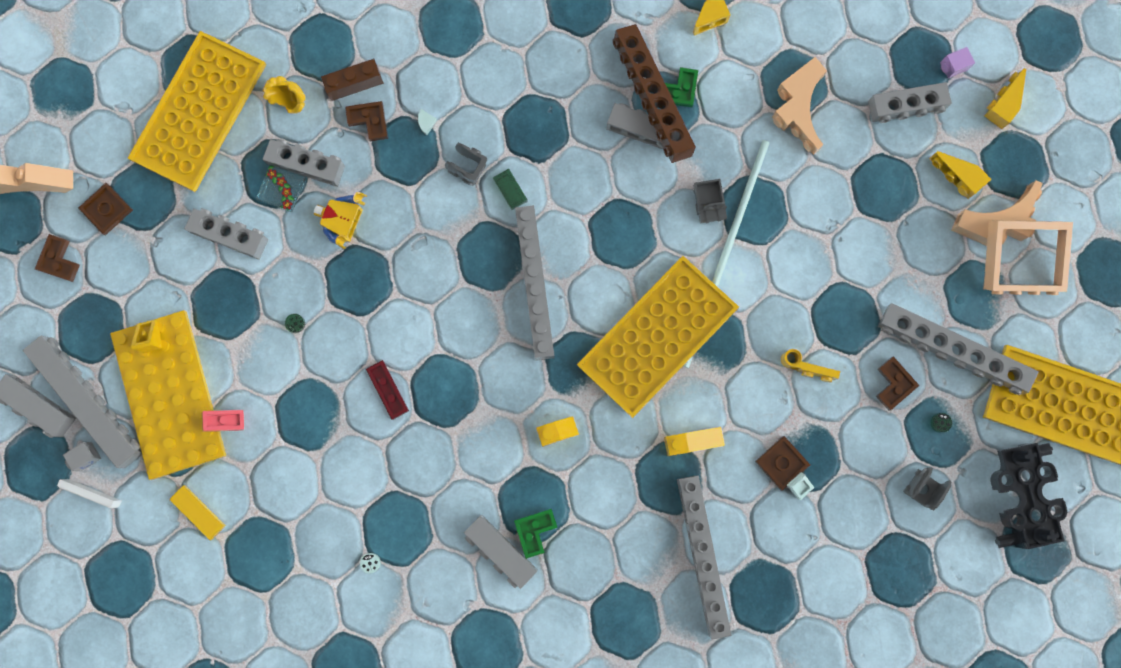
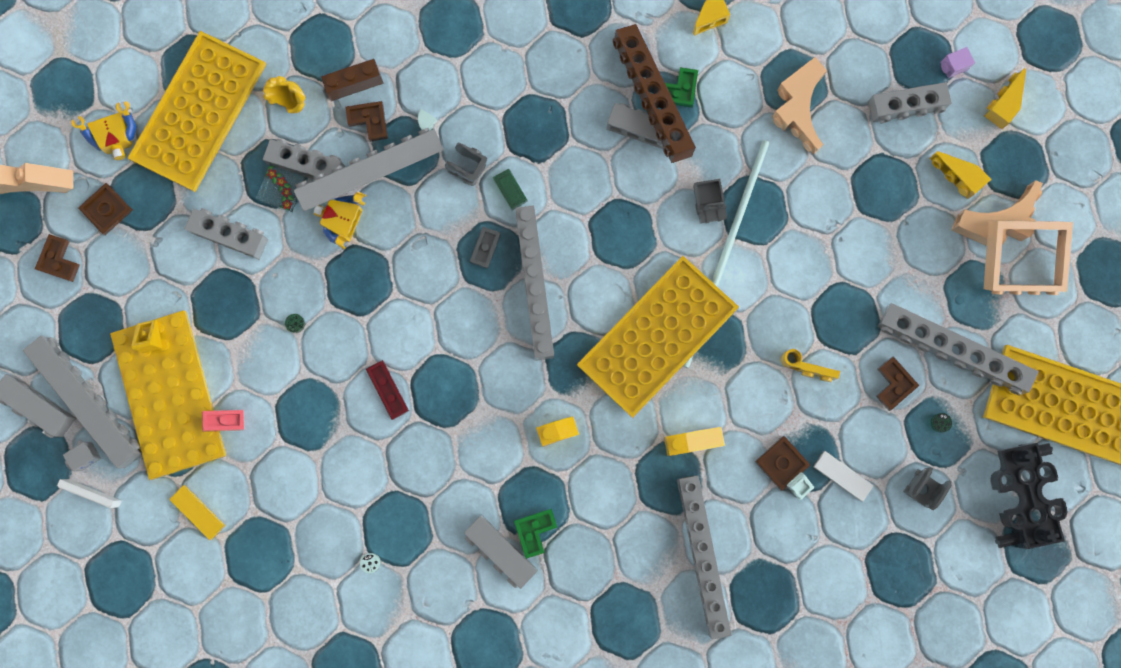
(110, 133): none -> torso
(367, 170): none -> light grey brick
(485, 247): none -> dark grey plate
(843, 476): none -> white tile

